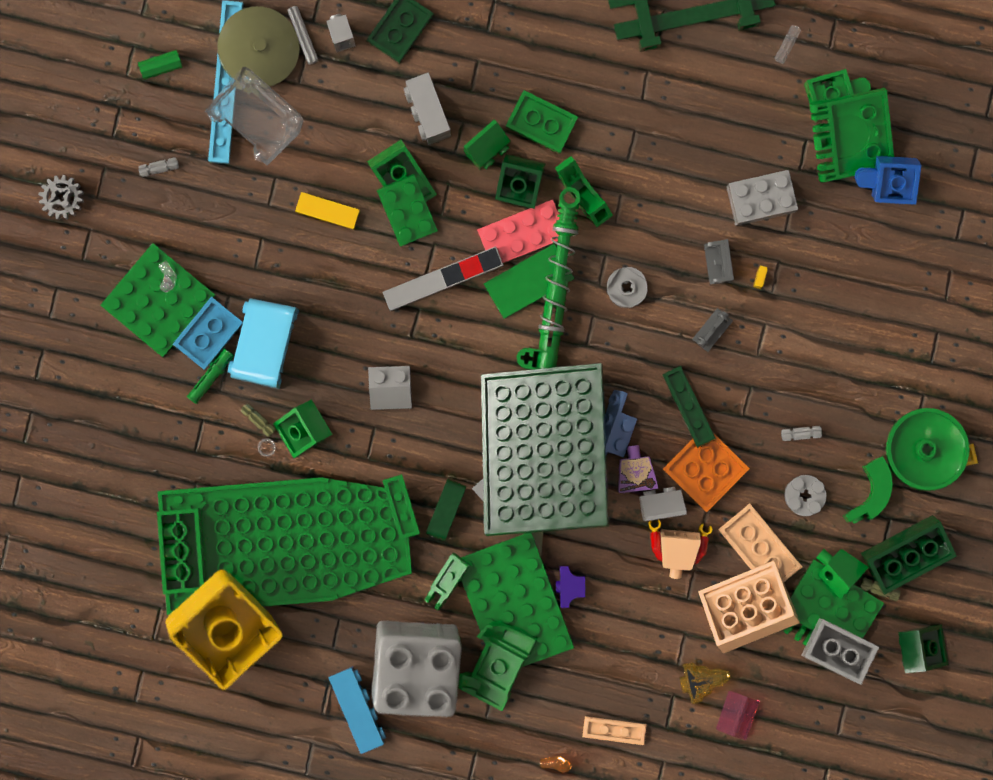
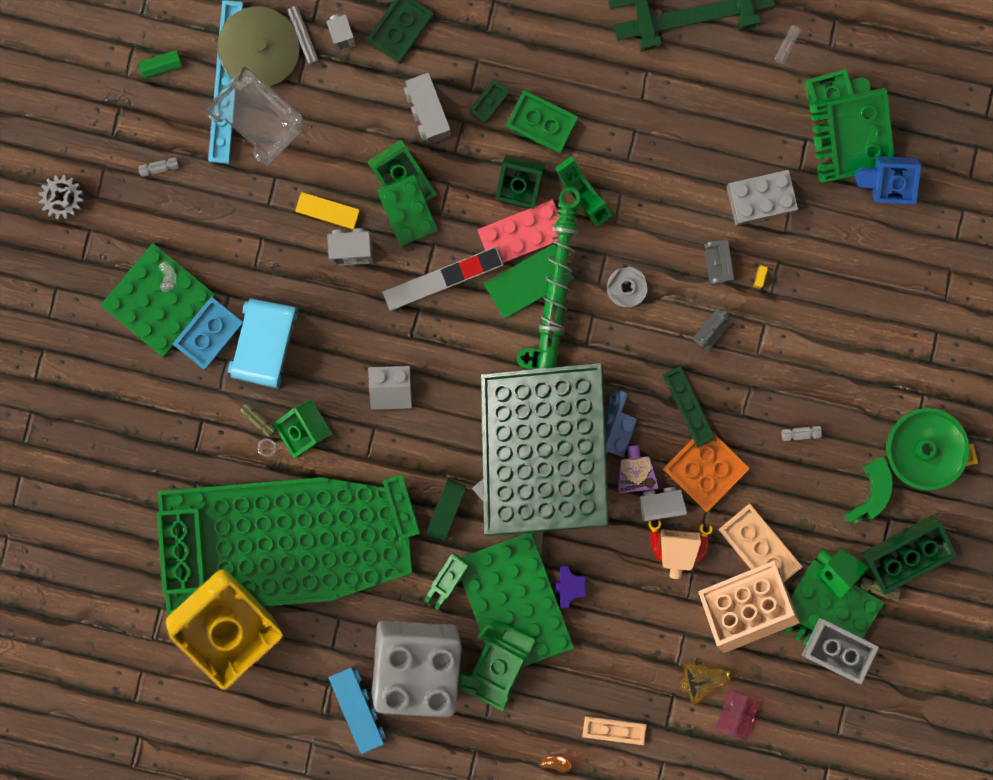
(206, 381): green pin -> none
(350, 247): none -> light grey brick
(487, 146): green slope -> none
(489, 101): none -> dark green plate
(799, 485): light grey plate -> none
(923, 649): dark green slope -> none

